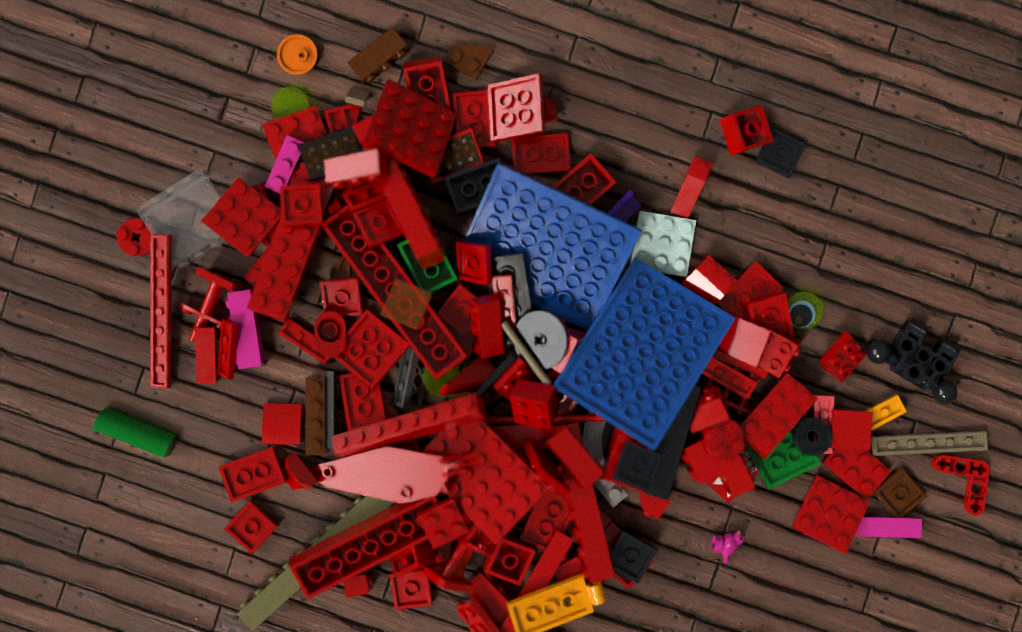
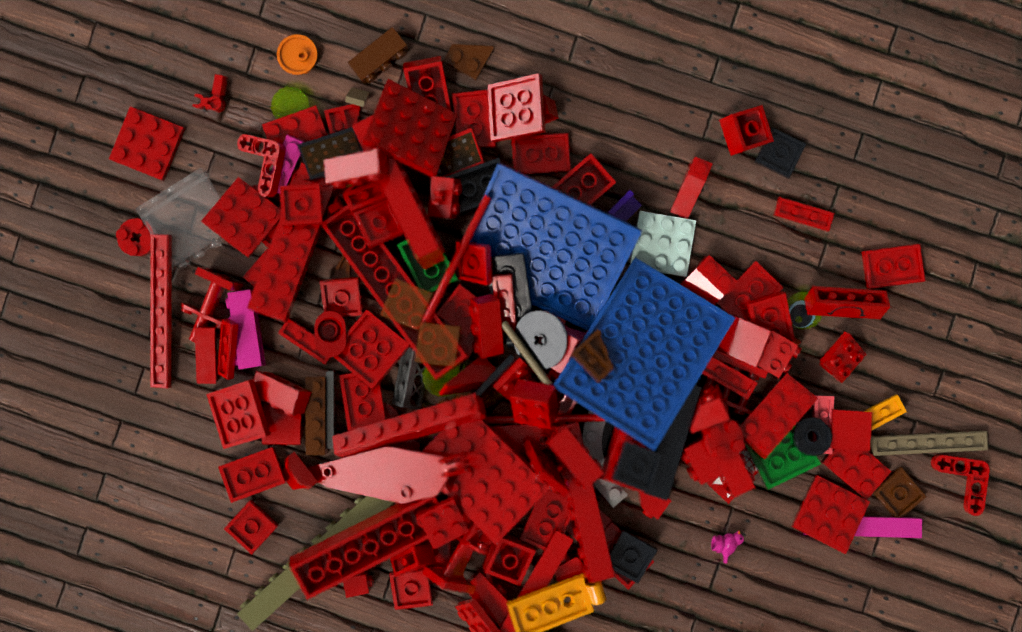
(135, 432): green brick -> none
(146, 143): none -> red plate
(215, 102): none -> red bar
(238, 414): none -> red plate
(275, 158): none -> red beam
(281, 393): none -> red brick
(437, 344): none -> clear orange tile
(444, 197): none -> red brick
(457, 257): none -> red piece
(593, 357): none -> reddish brown wing
(803, 214): none -> red tile
(847, 302): none -> red brick
(893, 266): none -> red tile
(924, 370): black connector -> none

